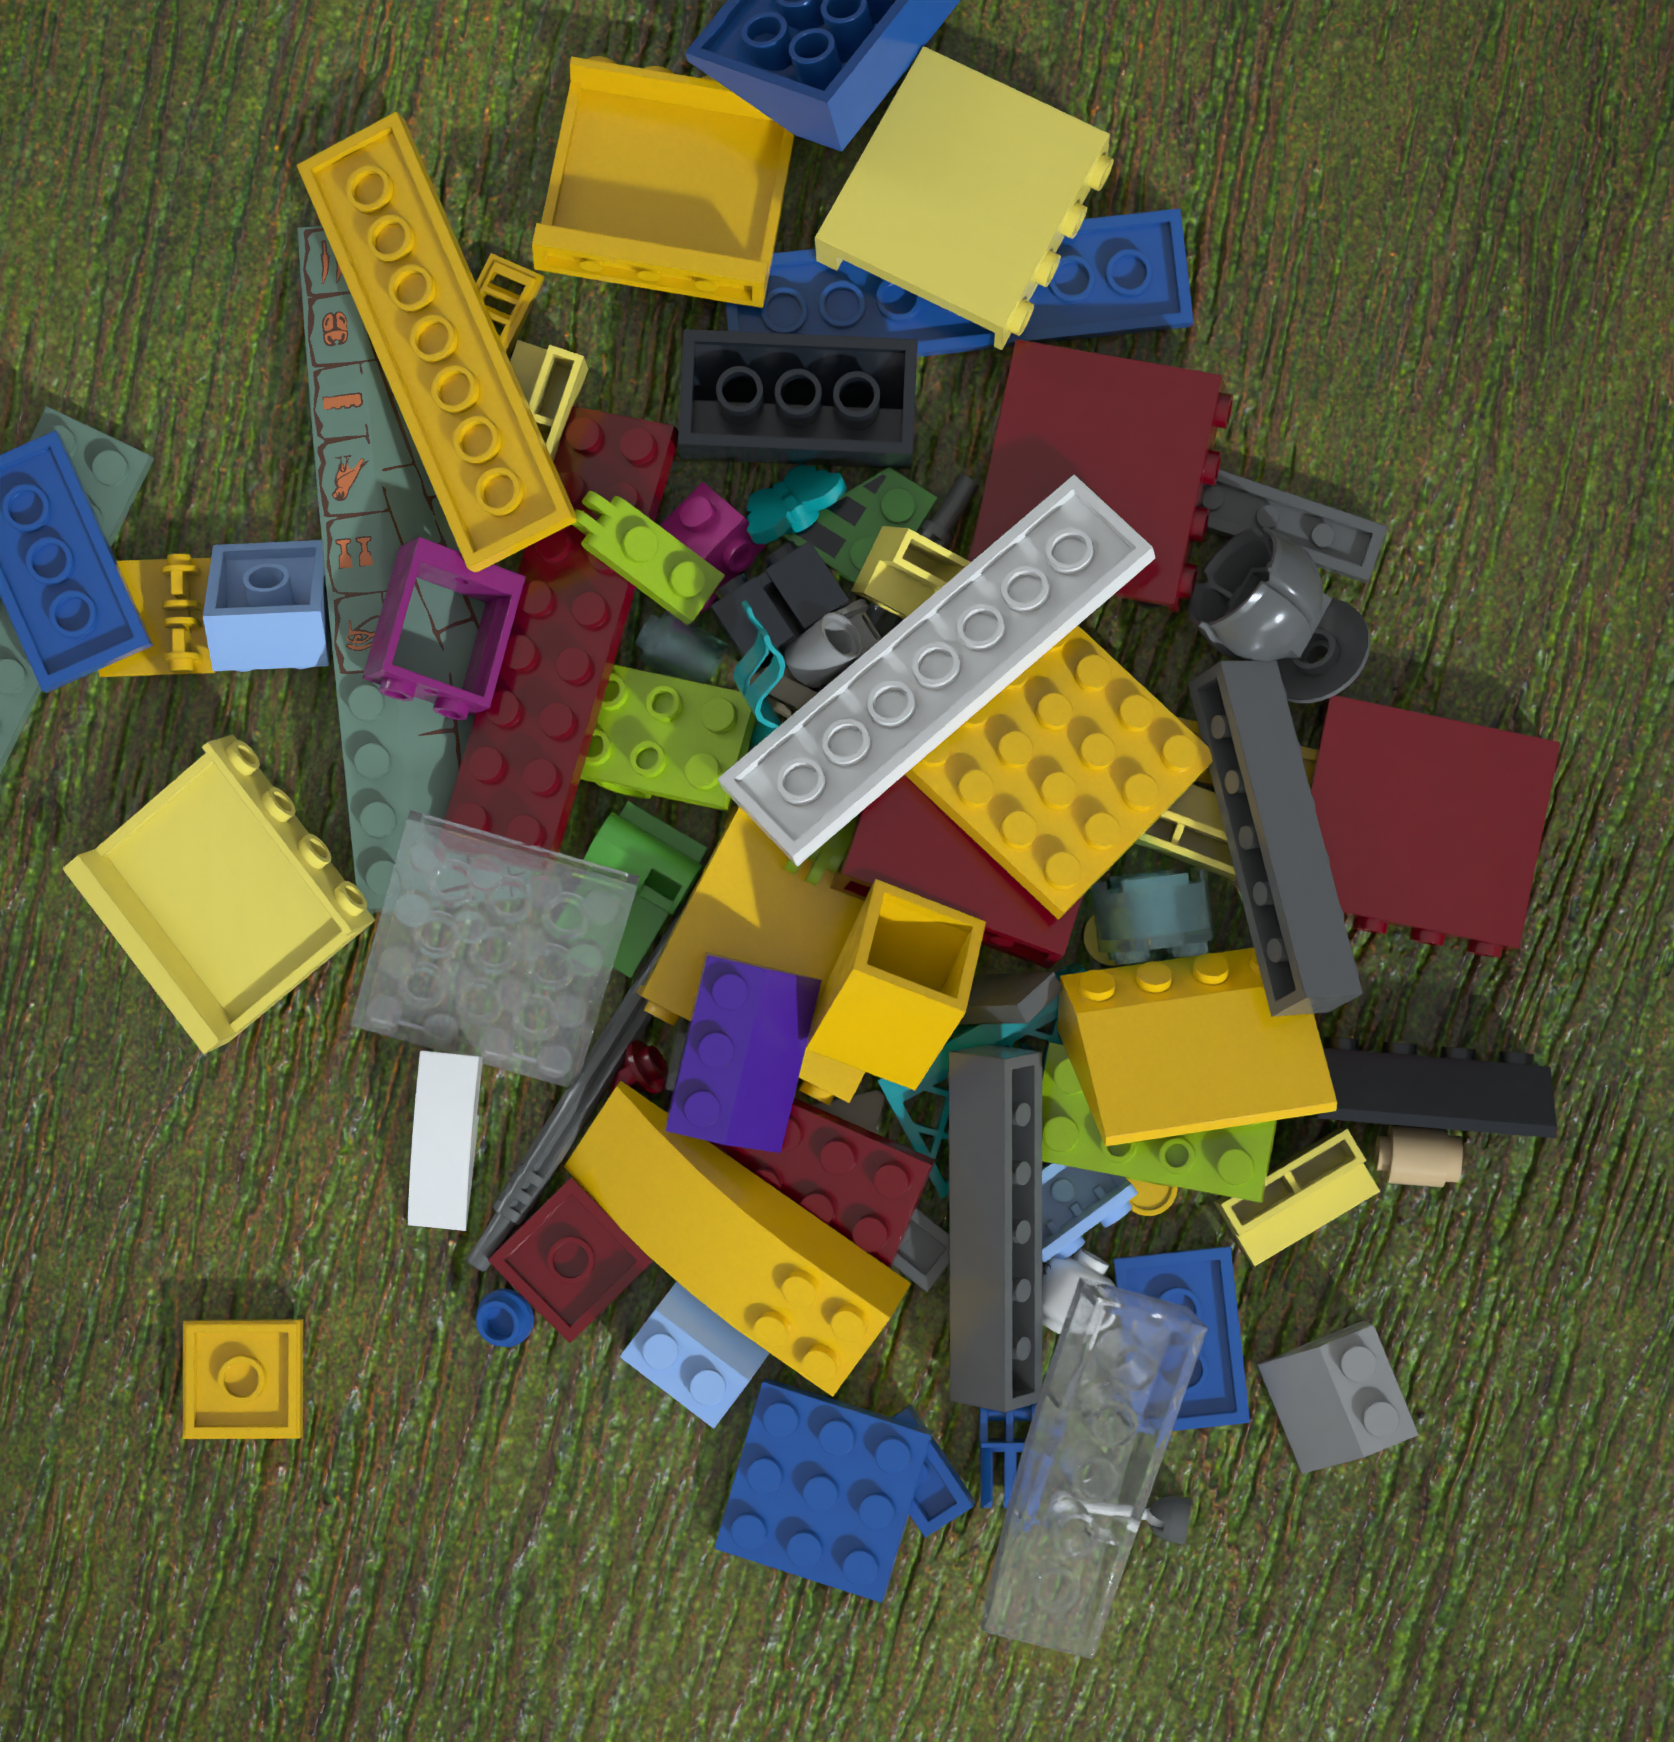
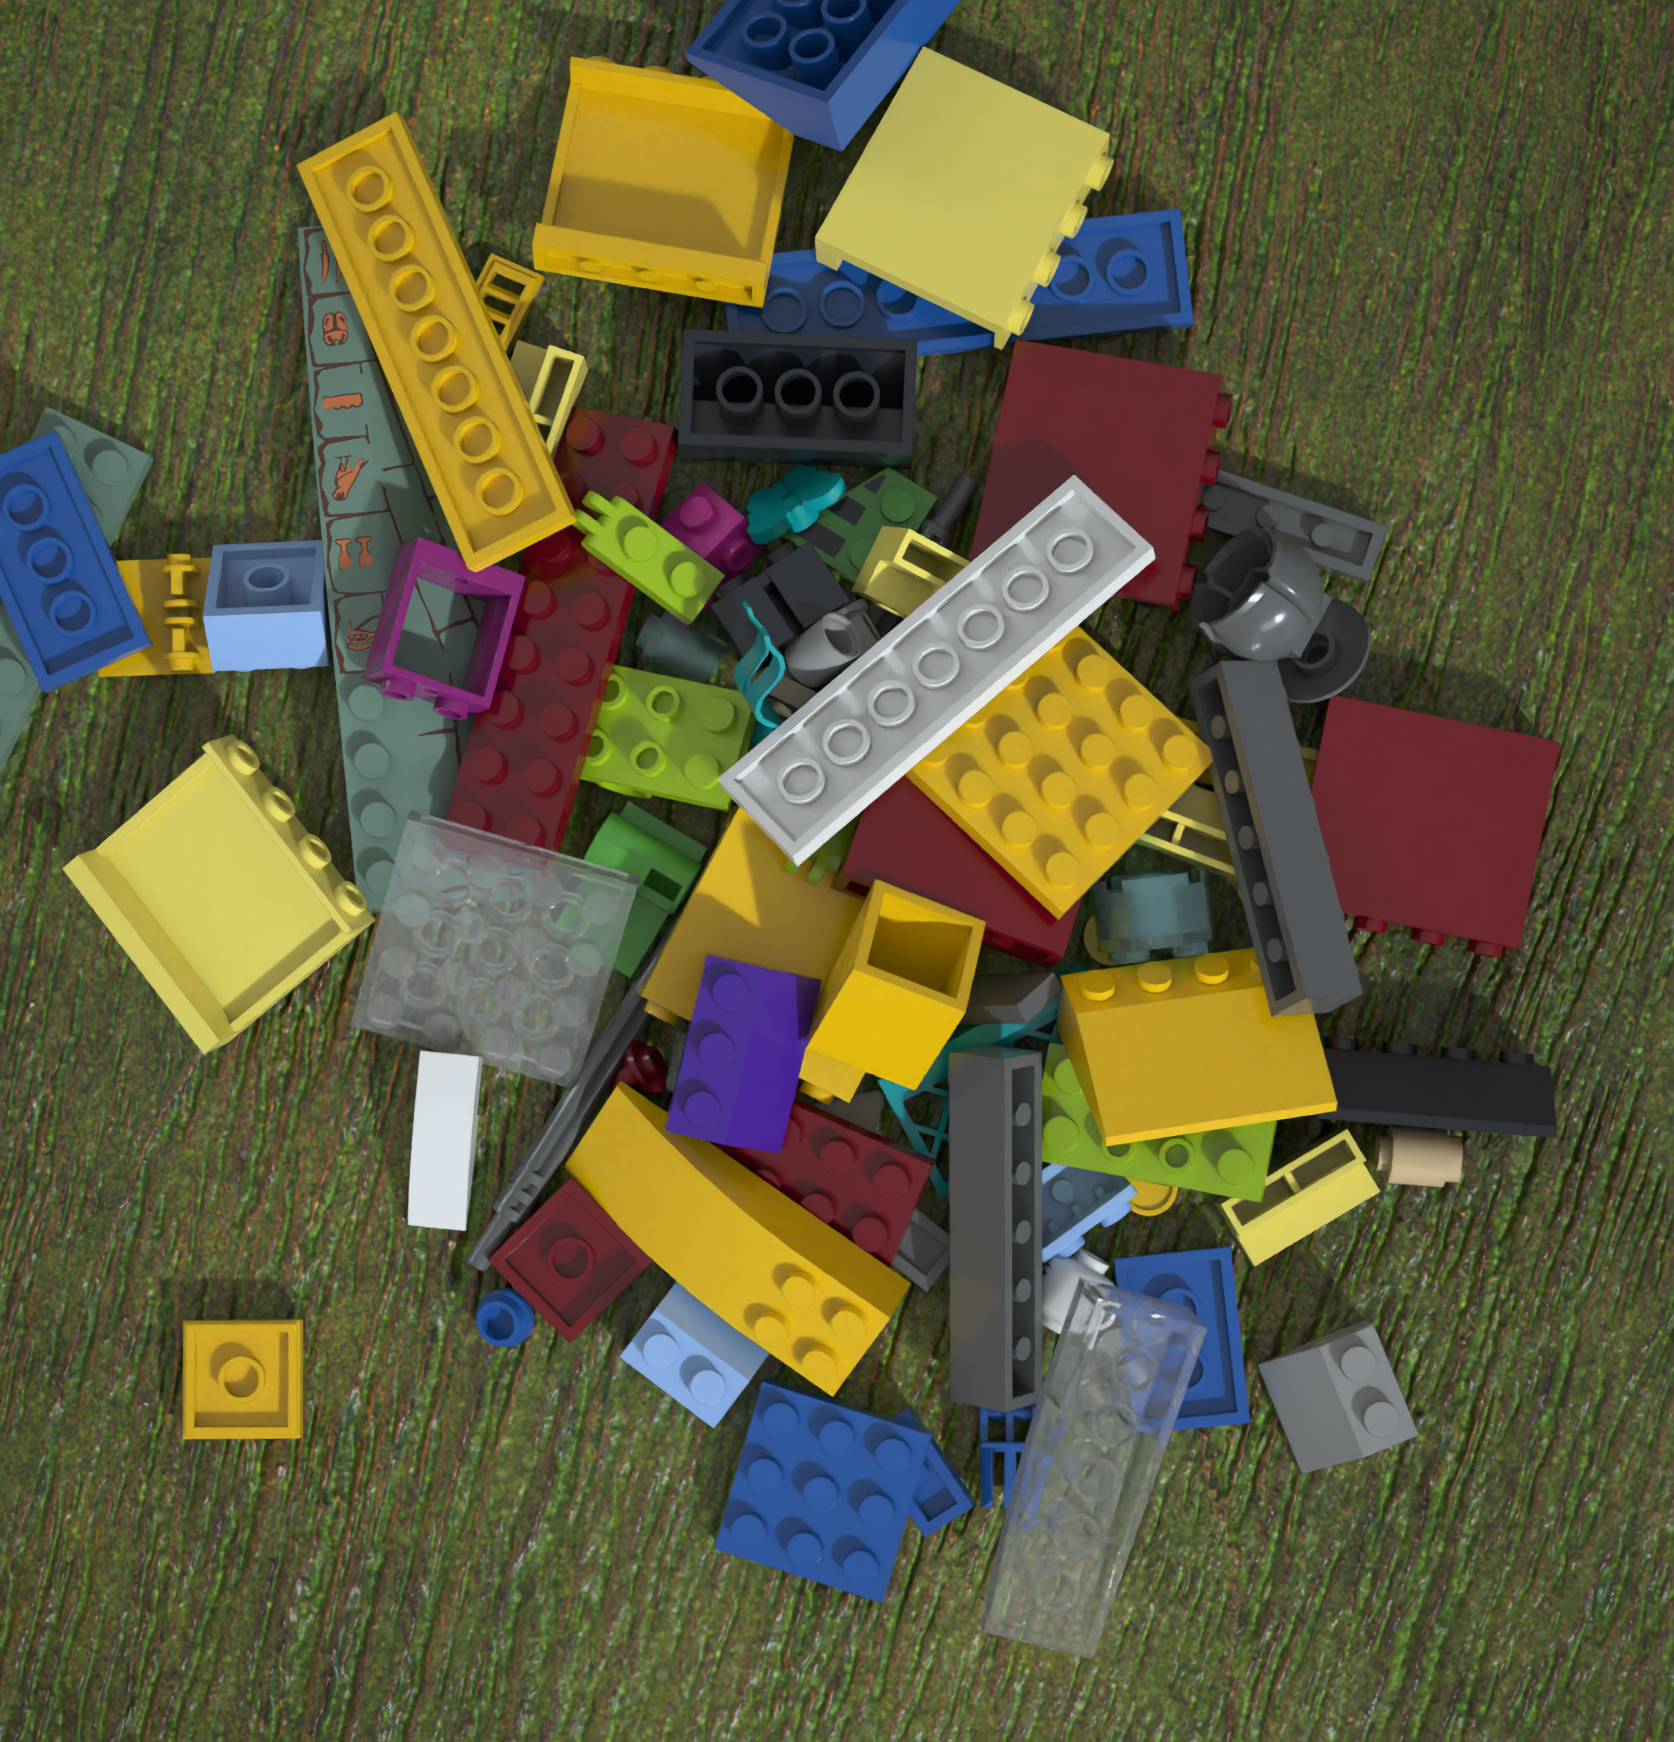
(1169, 1518): dark grey hinge -> none

